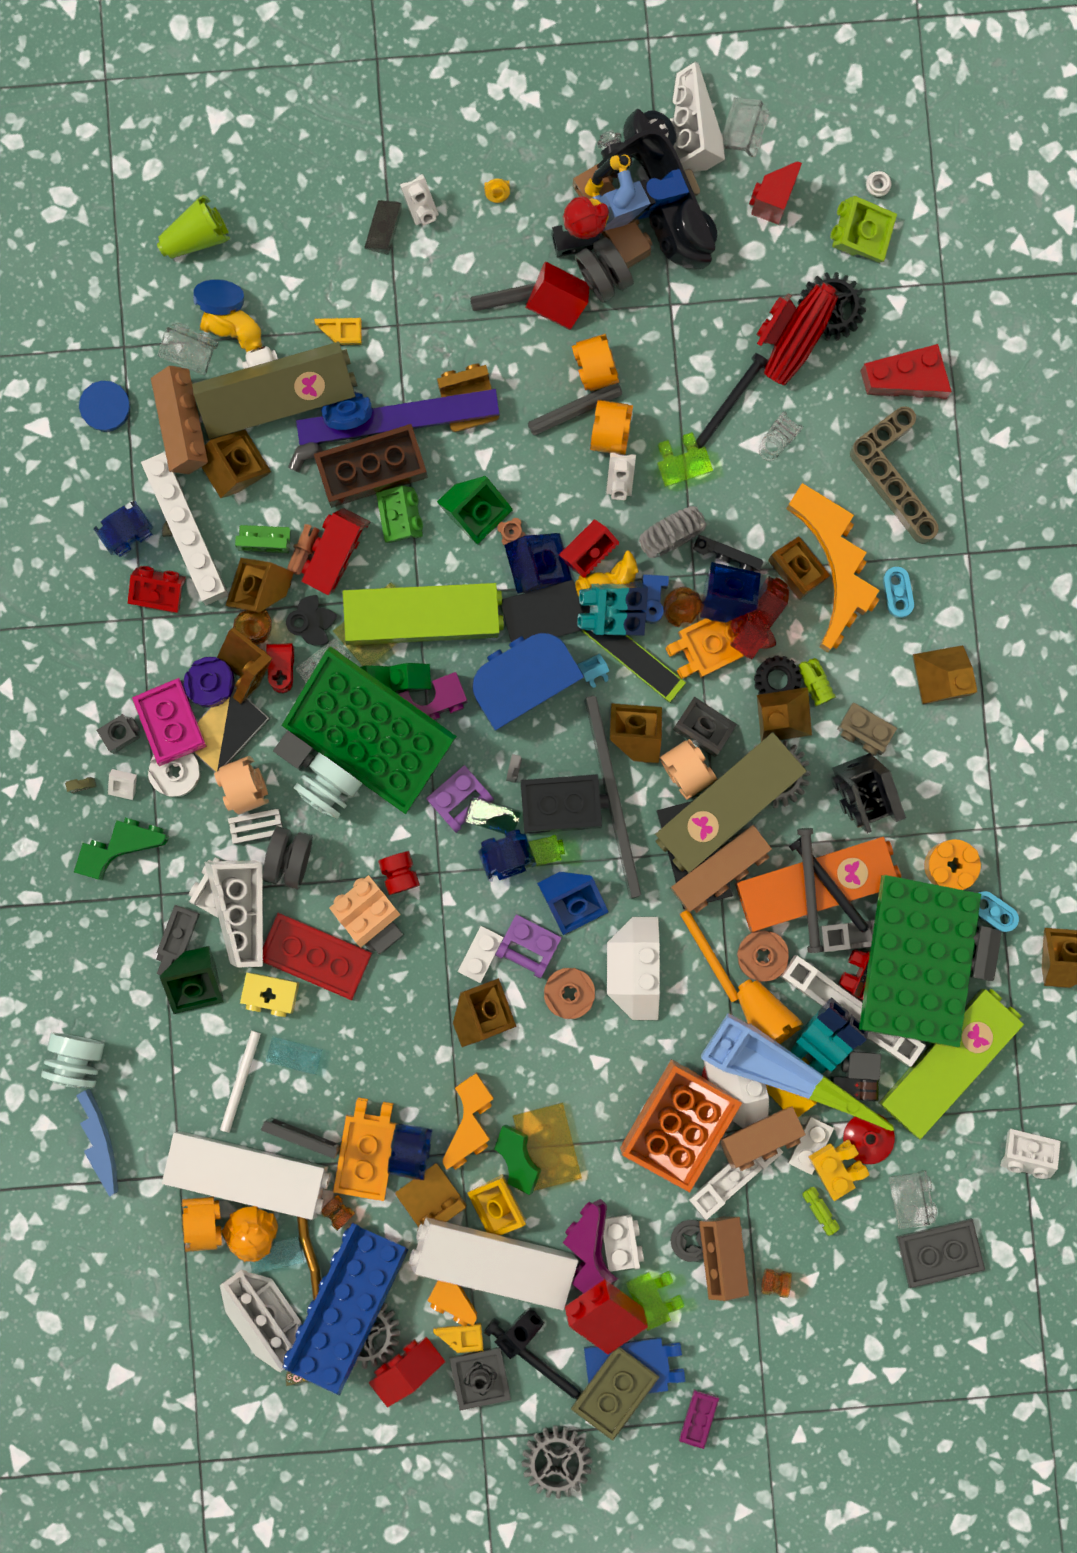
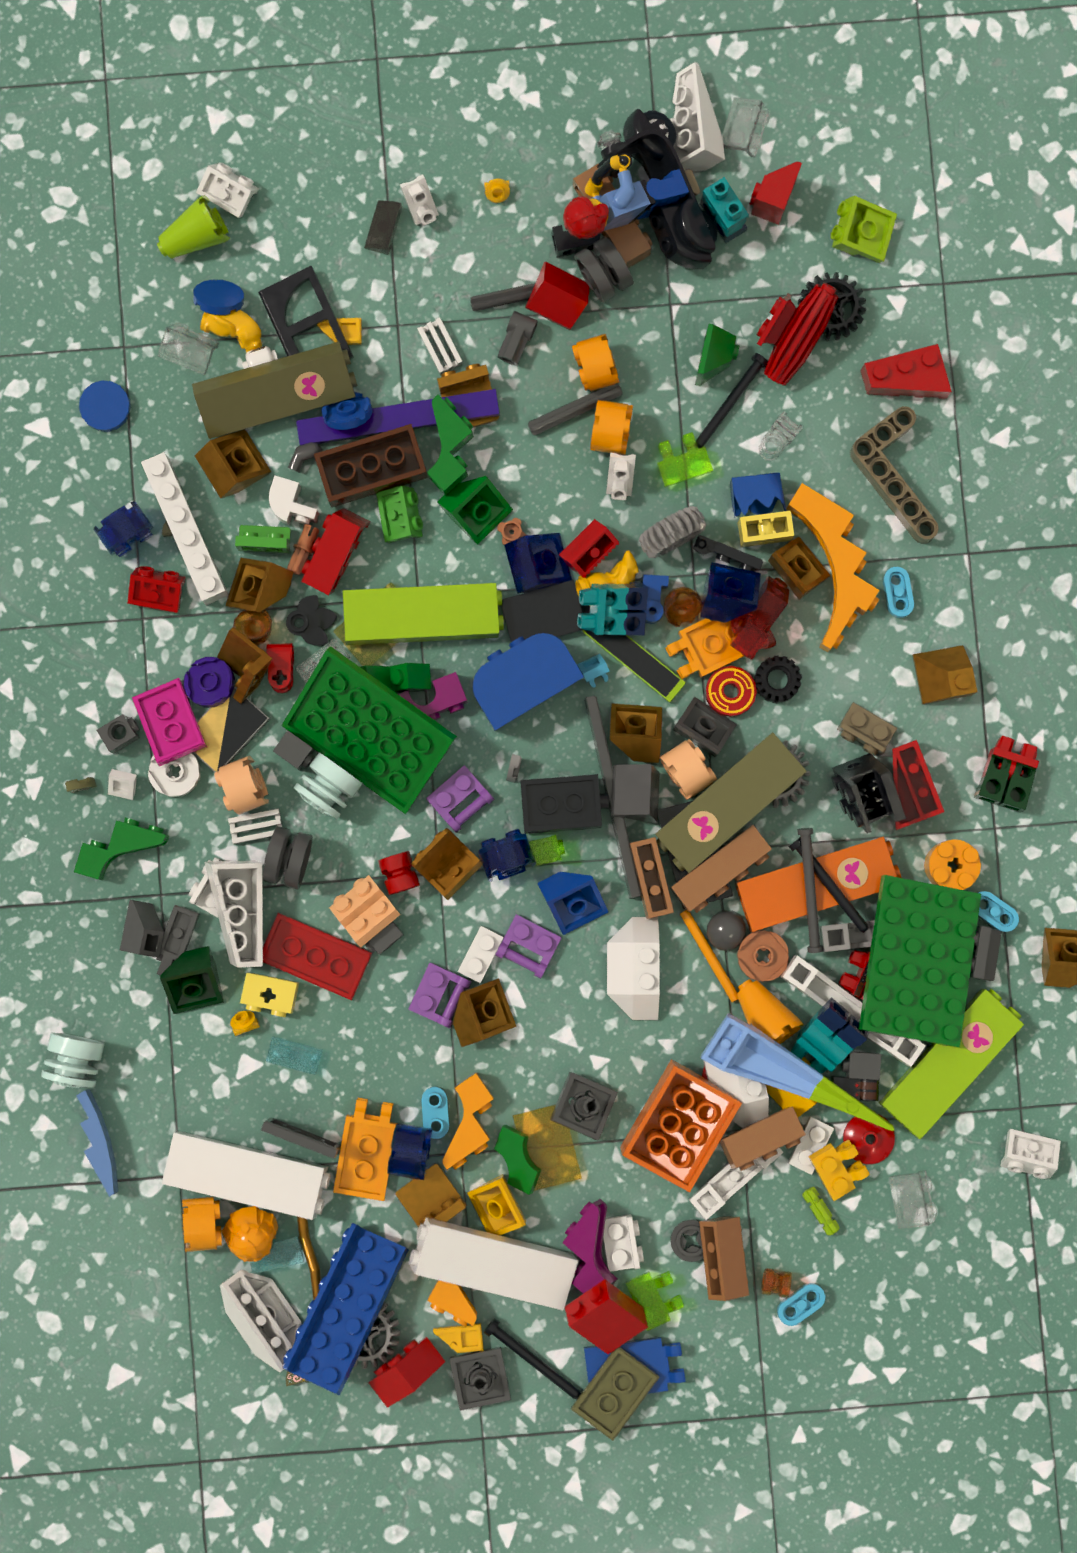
(142, 930): none -> dark grey slope
(179, 420): medium nougat brick -> none
(227, 188): none -> white bracket
(240, 1081): white bar -> none
(244, 1022): none -> yellow plate
(276, 301): none -> black window
(283, 502): none -> white brick
(341, 1216): clear orange wheel -> none
(430, 327): none -> white tile
(431, 992): none -> medium lavender plate
(435, 1112): none -> medium azure plate
(446, 863): none -> pearl gold bracket
(453, 434): none -> green arch
(492, 815): clear green plate -> none
(519, 332): none -> dark grey piece
(520, 1333): black leg -> none
(548, 1469): light grey gear -> none
(555, 989): nougat plate -> none
(599, 1102): none -> dark grey plate
(635, 792): none -> dark grey slope
(651, 878): none -> medium nougat brick
(698, 1419): magenta plate -> none
(716, 354): none -> green slope
(725, 209): none -> teal hips
(726, 930): none -> dark grey hair
(741, 681): none -> red tile
(756, 493): none -> blue piece
(765, 529): none -> light yellow brick
(784, 714): pearl gold slope -> none
(802, 1306): none -> medium azure plate
(816, 681): lime hinge -> none
(880, 177): white plate -> none
(914, 785): none -> red wedge
(940, 1253): dark grey tile -> none
(1008, 774): none -> dark green hips

